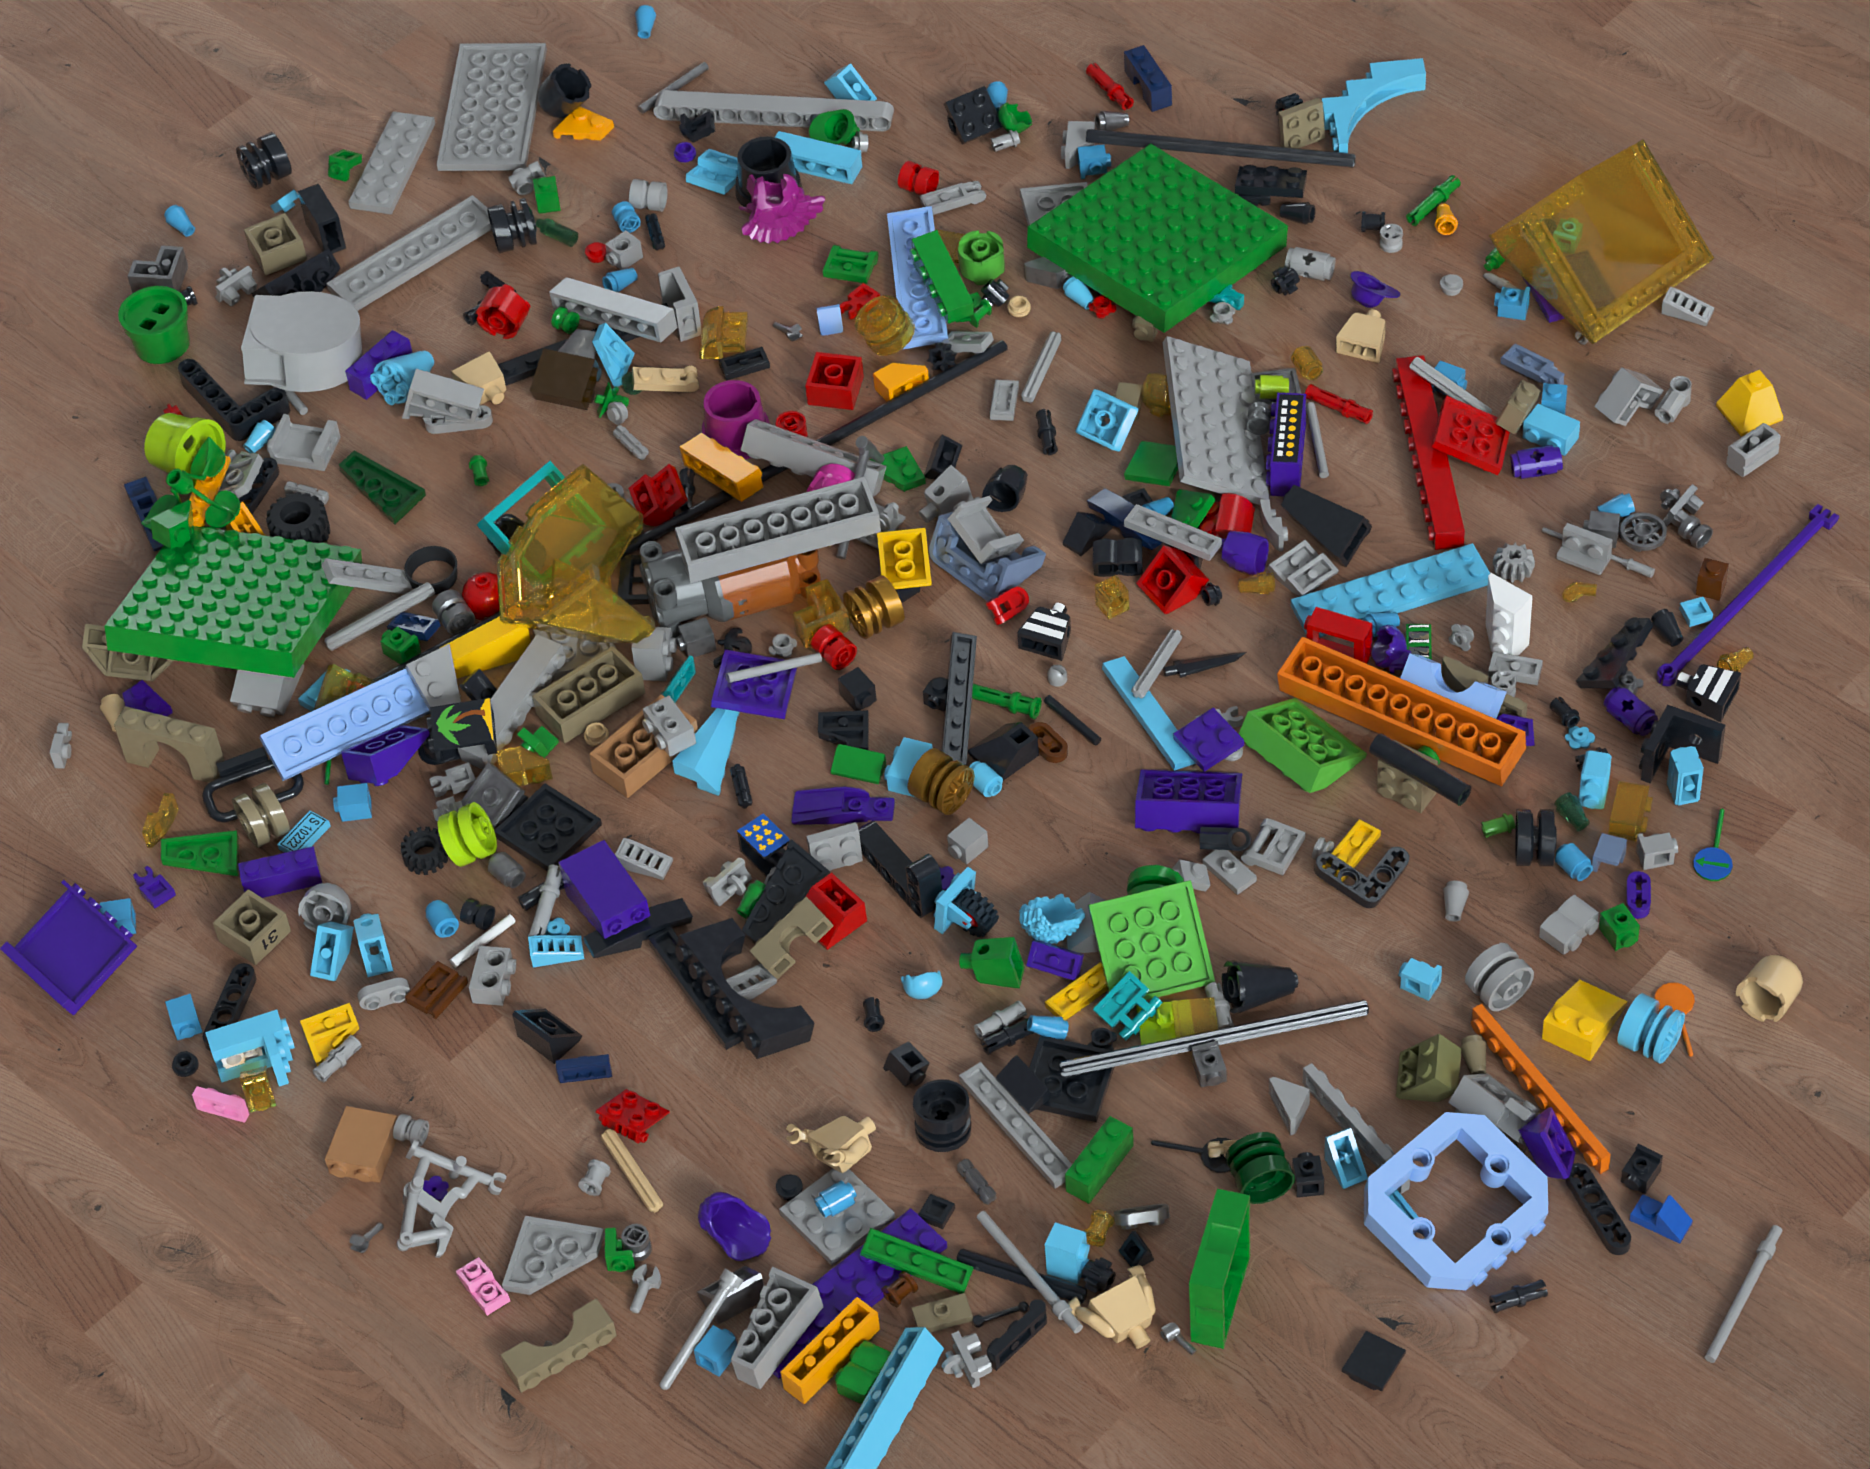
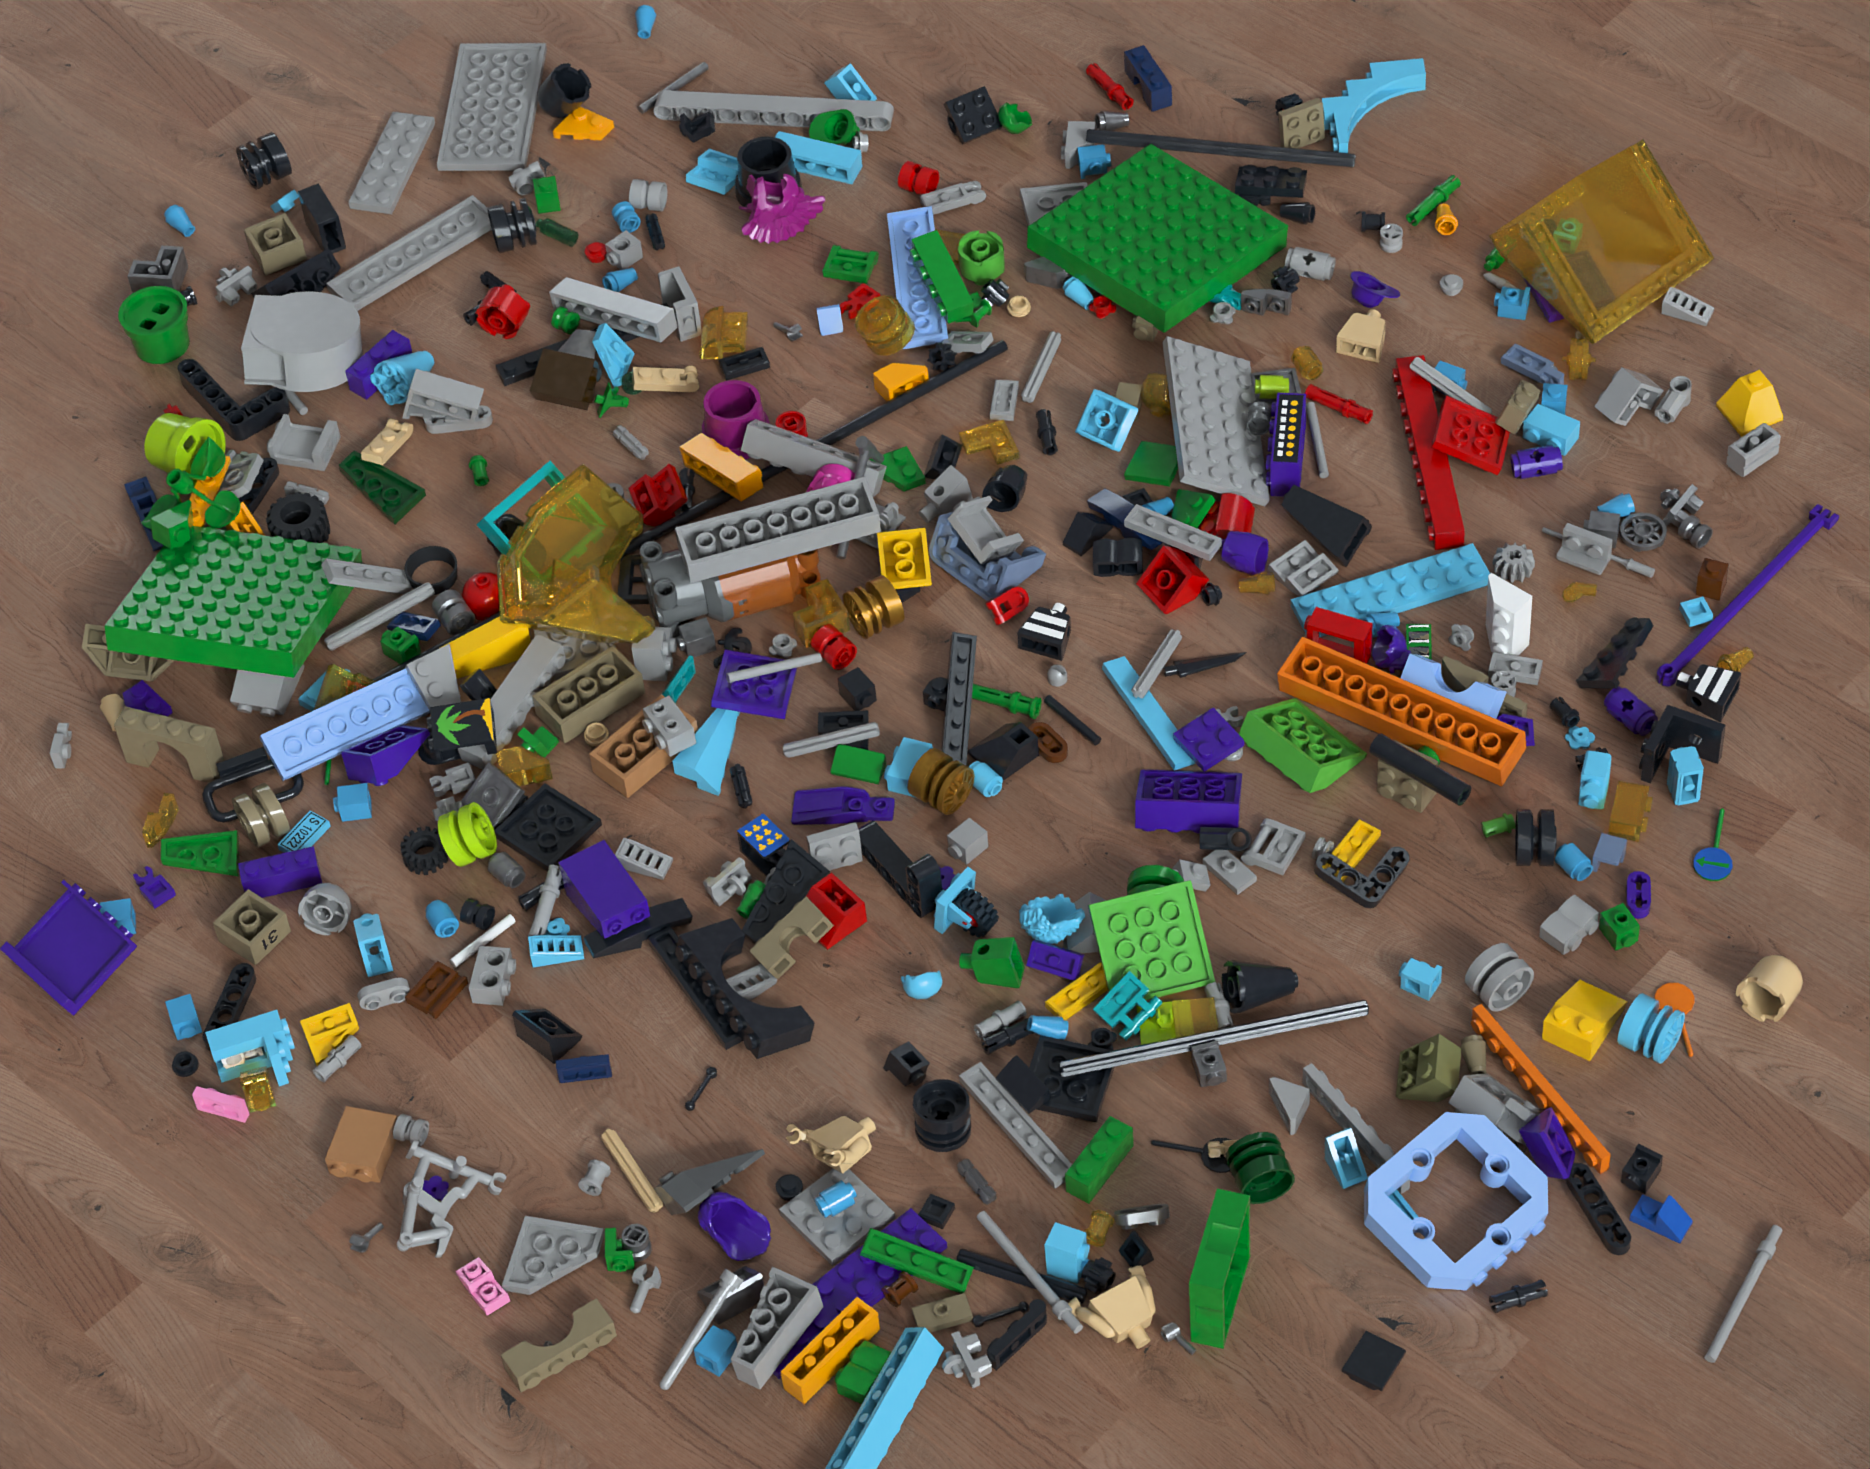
(259, 436): medium azure cone -> none
(331, 950): medium azure slope -> none
(341, 163): green bracket -> none
(387, 442): none -> tan plate
(483, 373): tan torso -> none
(617, 412): light grey plate -> none
(631, 1115): red hinge -> none
(684, 152): dark purple plate -> none
(690, 1187): none -> dark grey wedge
(711, 1073): none -> black hinge
(831, 739): none -> light grey axle
(834, 381): red brick -> none
(873, 1019): black pin -> none
(993, 437): none -> clear yellow plate
(997, 93): dark azure cone -> none
(1005, 141): light grey pin -> none
(1112, 597): clear yellow brick -> none
(1260, 300): none -> flat silver slope
(1273, 525): light grey slope -> none
(1308, 1175): black brick -> none
(1455, 898): light grey cone -> none
(1572, 811): clear green cone -> none
(1579, 359): none -> clear yellow wheel
(1630, 682): flat silver plate -> none
(1656, 850): light grey brick -> none
(1667, 627): black cone -> none

